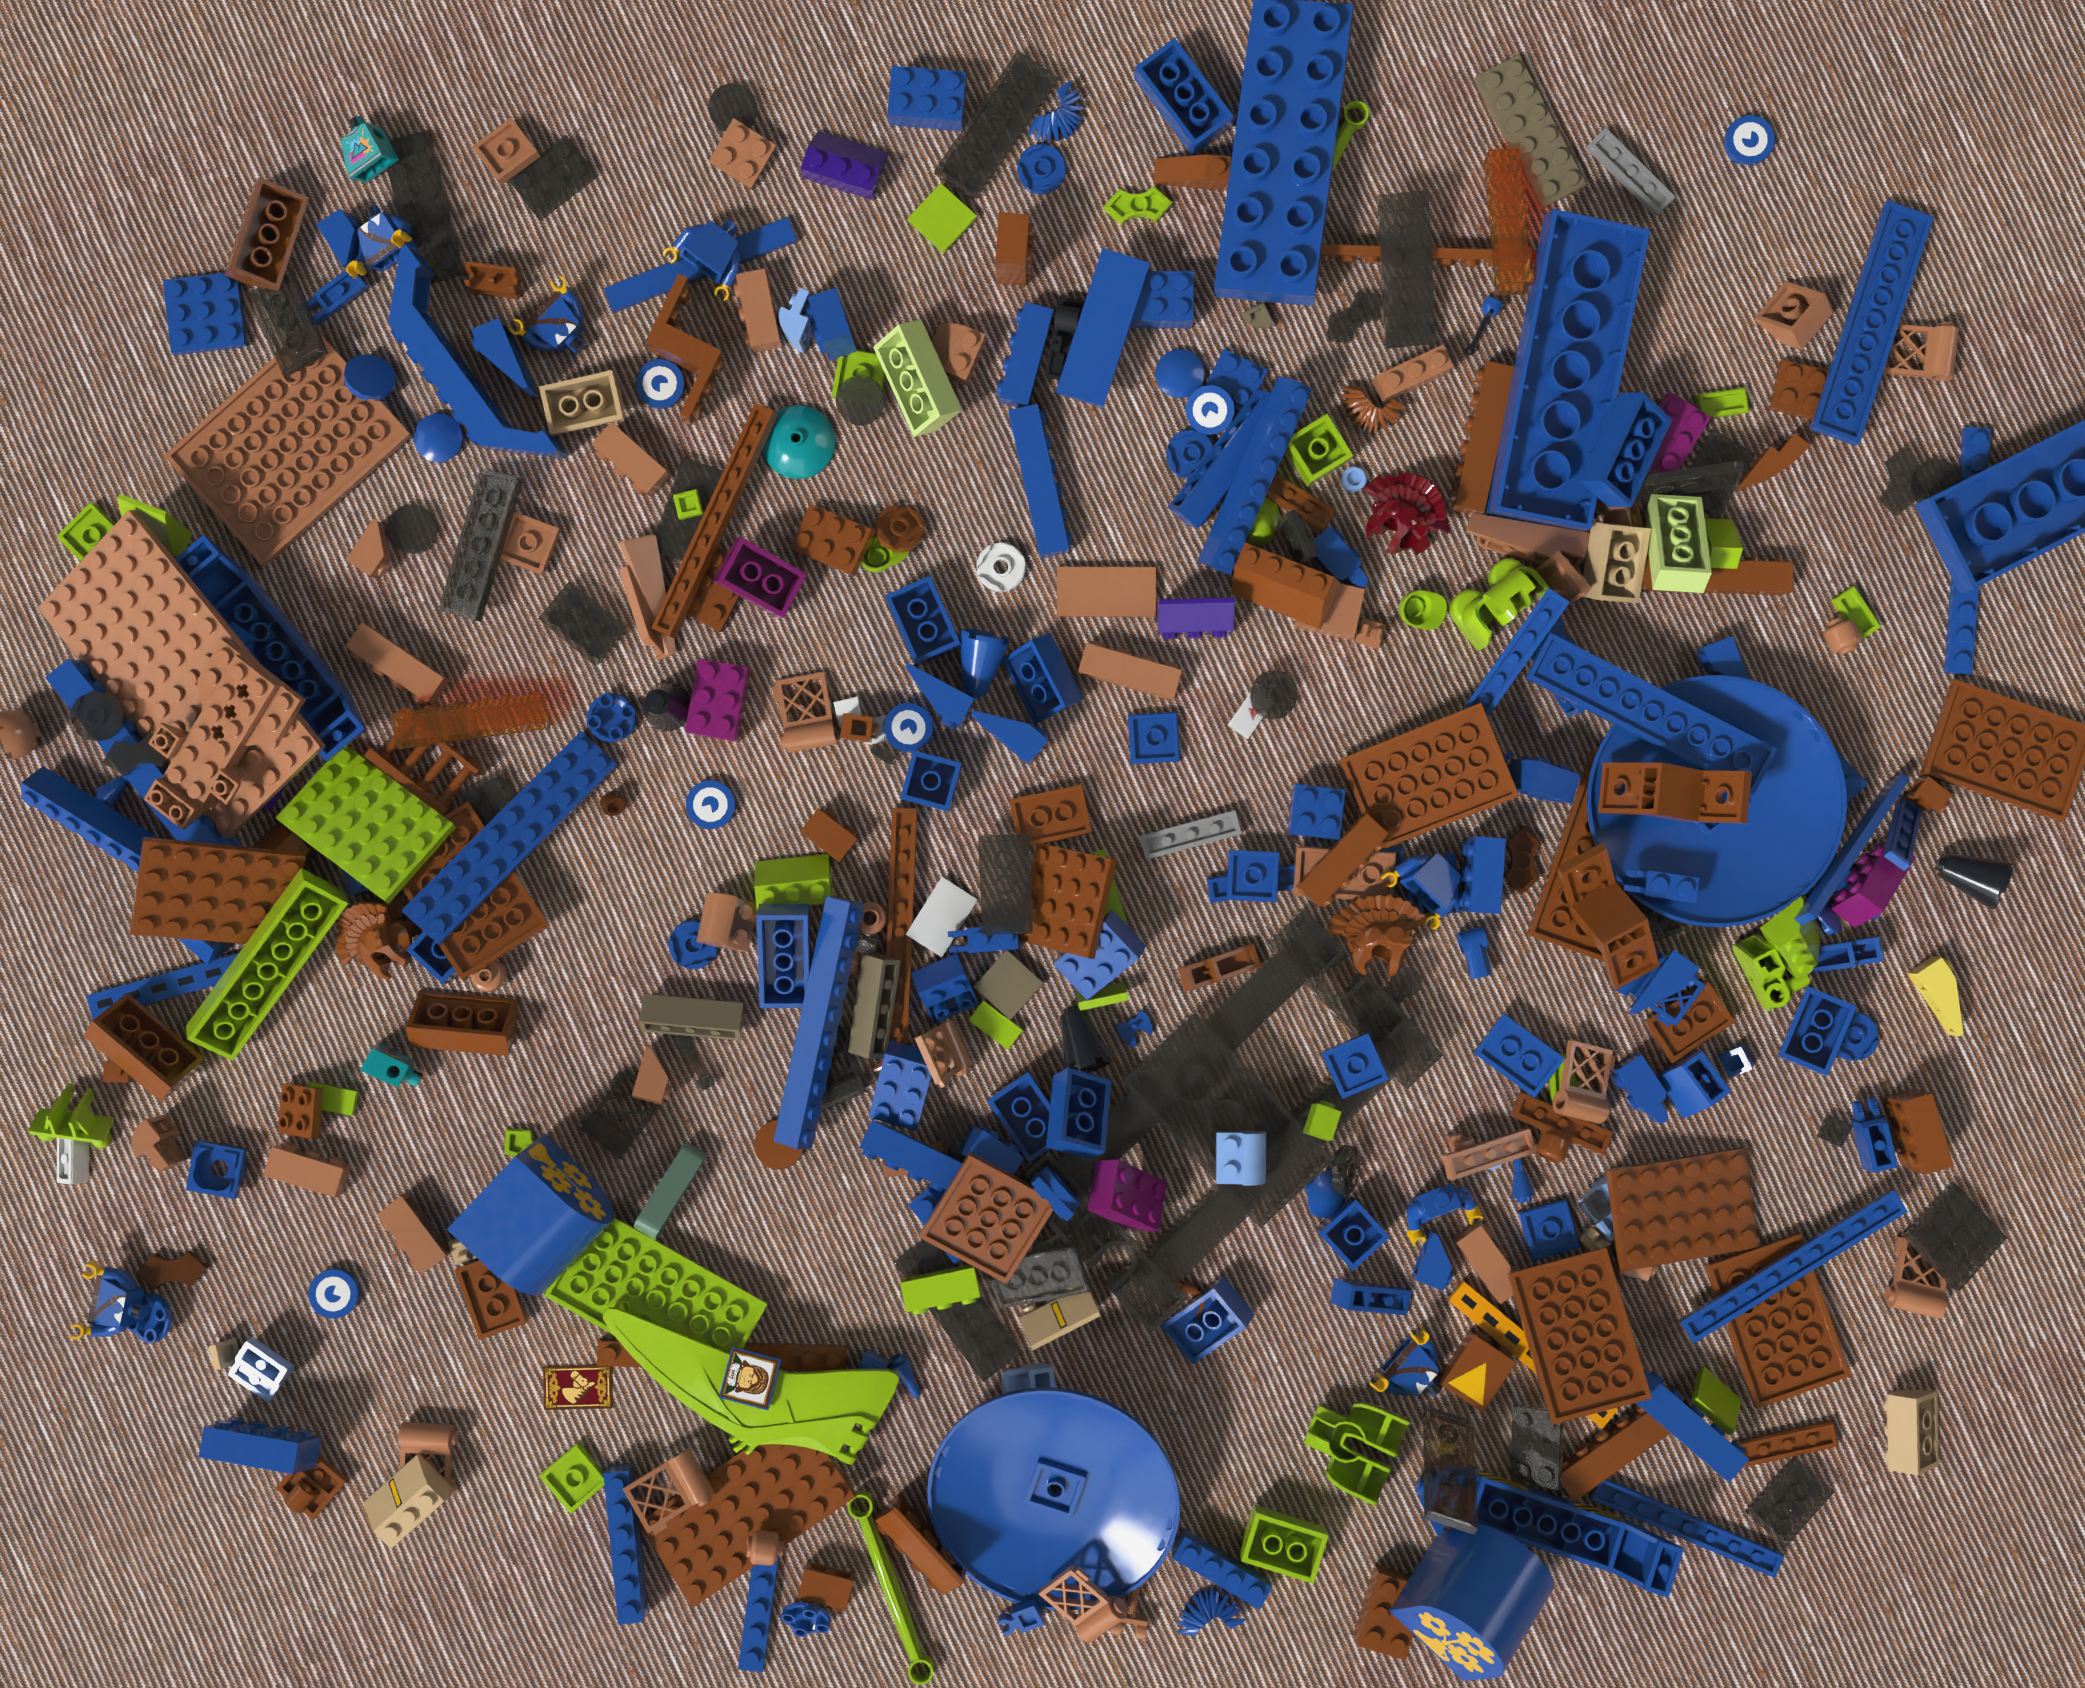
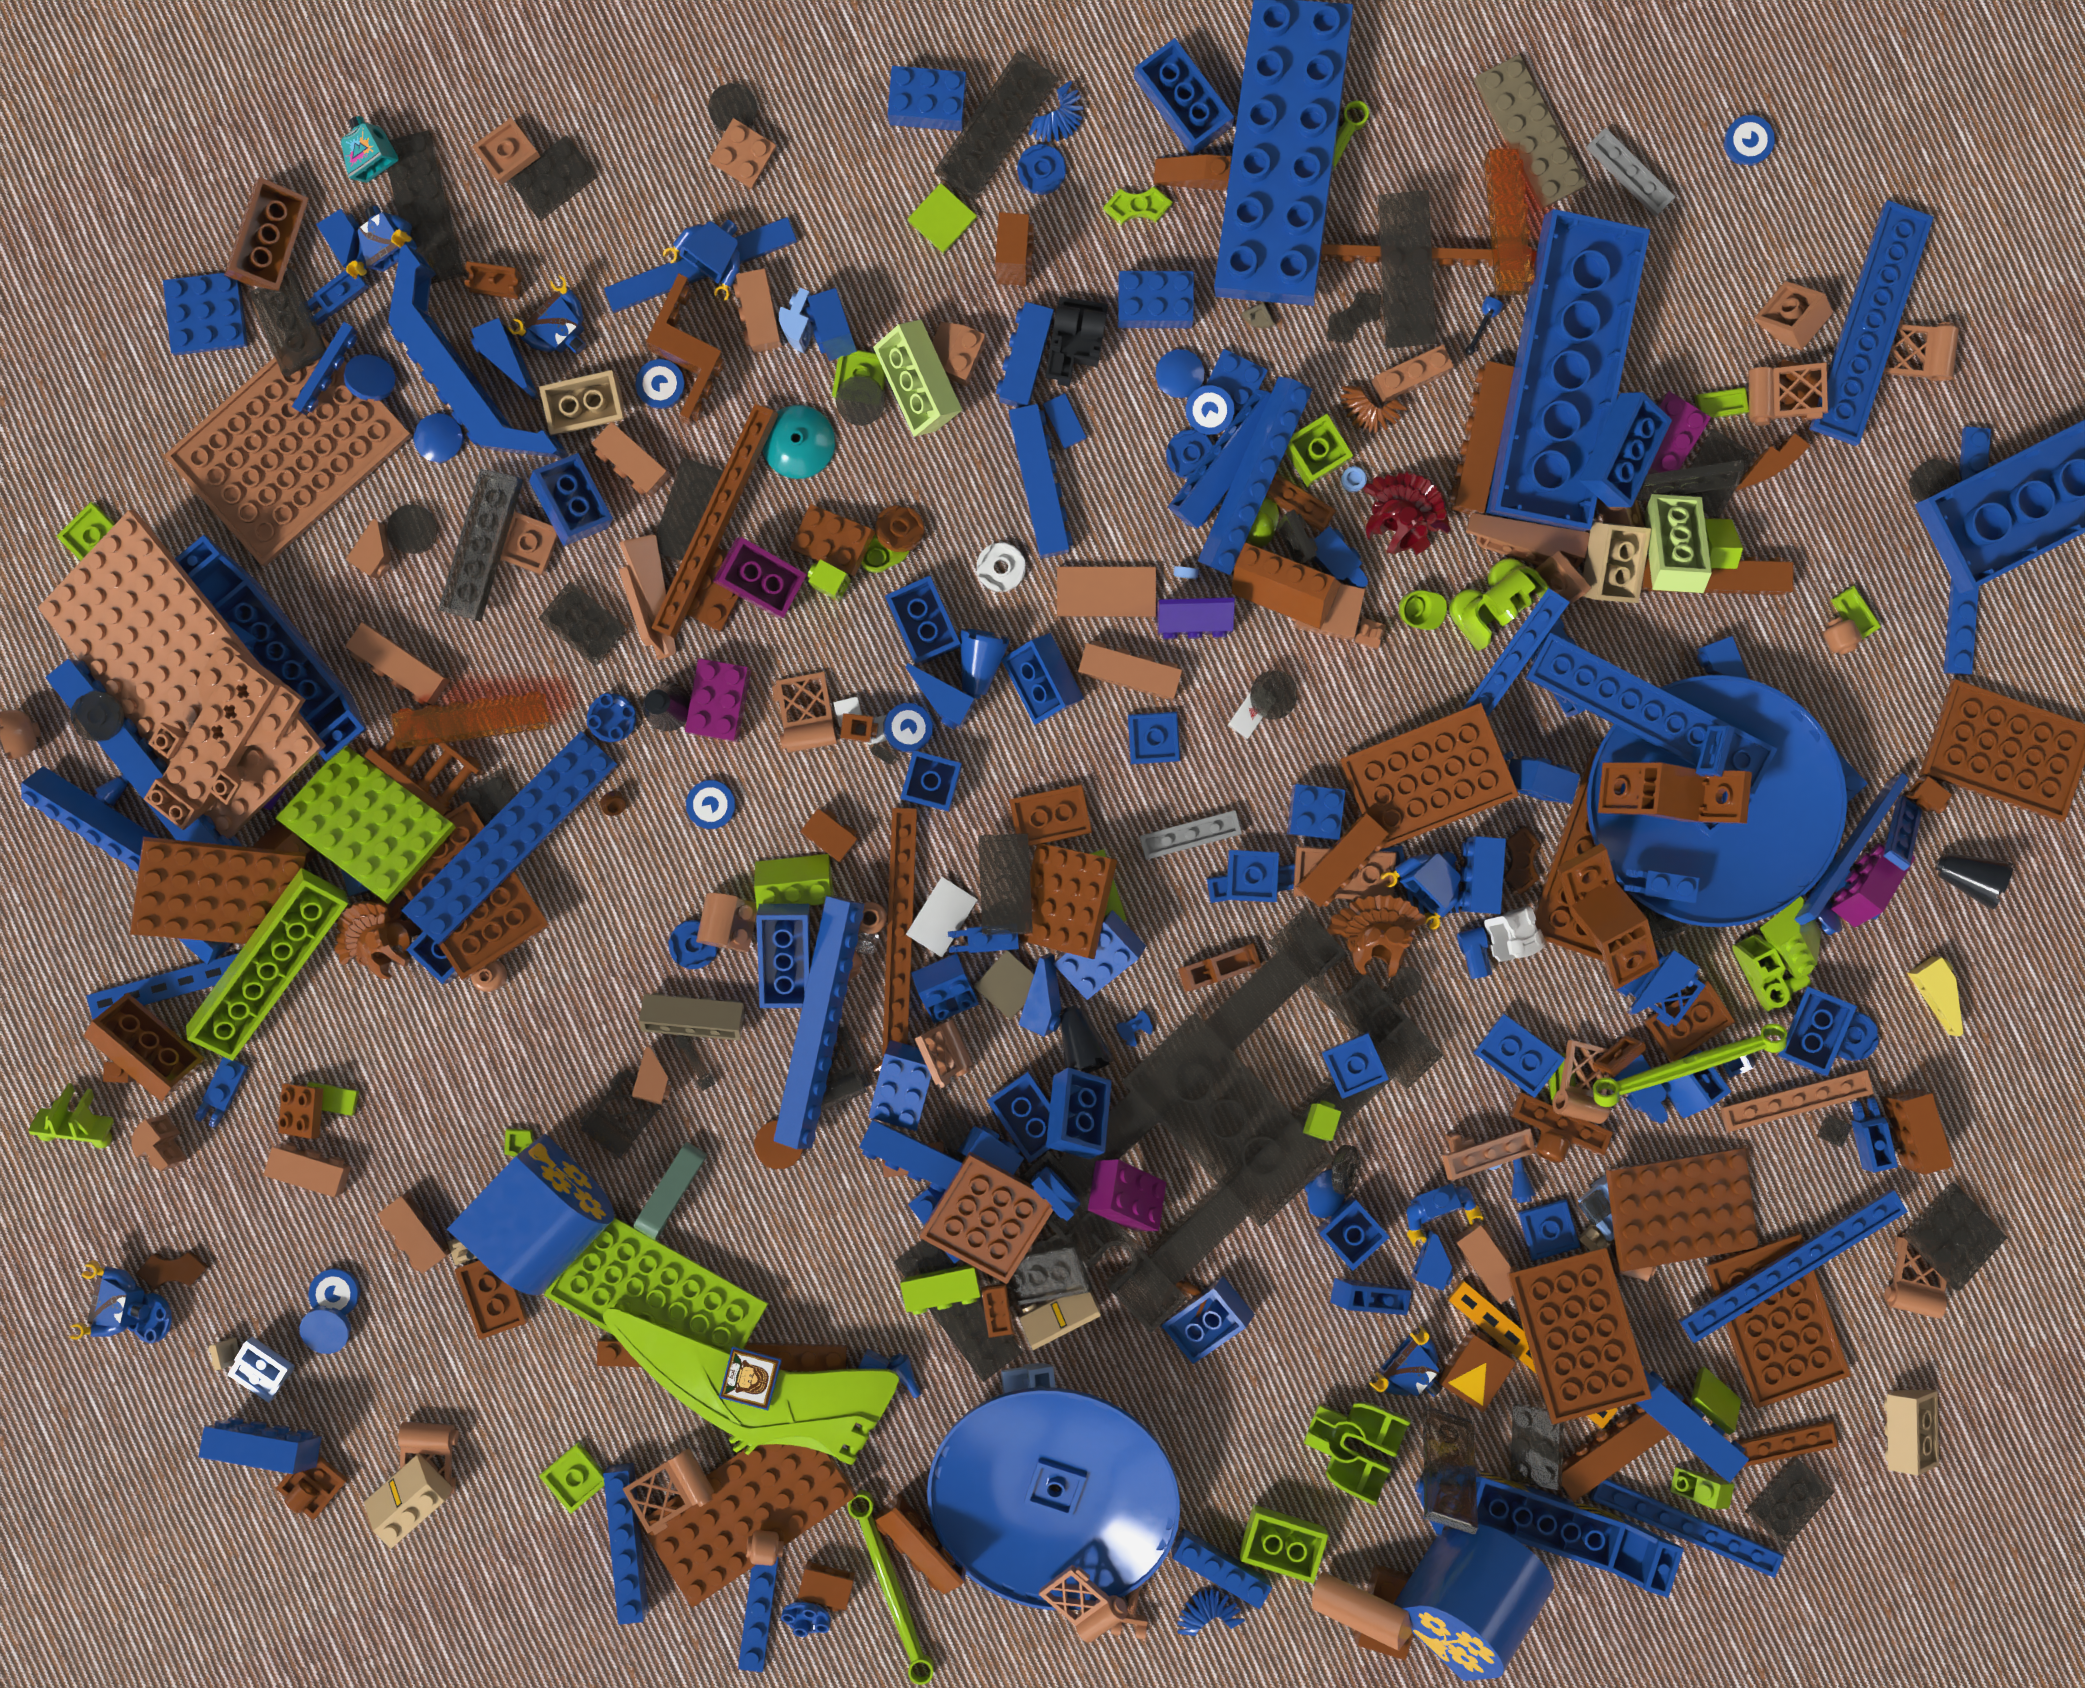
(72, 1161): white slope -> none
(127, 757): clear smoke tile -> none
(165, 527): lime slope -> none
(201, 1176): blue piece -> none
(222, 1090): none -> blue hinge
(325, 1330): none -> tile
(330, 361): none -> blue plate
(381, 1062): teal torso -> none
(462, 1022): dark orange slope -> none
(570, 499): none -> blue brick
(577, 1387): sticker -> none
(688, 504): lime tile -> none
(828, 580): none -> lime brick
(844, 165): dark purple slope -> none
(874, 1006): dark tan brick -> none
(995, 1025): lime tile -> none
(997, 1310): none -> dark orange plate
(1017, 736): blue slope -> none
(1023, 1616): blue plate -> none
(1043, 999): none -> blue slope
(1064, 421): none -> blue tile
(1103, 327): blue tile -> none
(1107, 995): lime tile -> none
(1185, 572): none -> light blue tile
(1241, 1158): light blue brick -> none
(1361, 1611): none -> nougat brick
(1514, 934): none -> white piece
(1619, 1056): none -> dark orange tile
(1690, 1065): none -> lime piece
(1702, 1488): none -> lime slope
(1717, 750): none -> blue tile
(1766, 398): none -> nougat piece
(1796, 1100): none -> nougat plate
(1849, 953): blue slope -> none
(1900, 472): clear smoke tile -> none

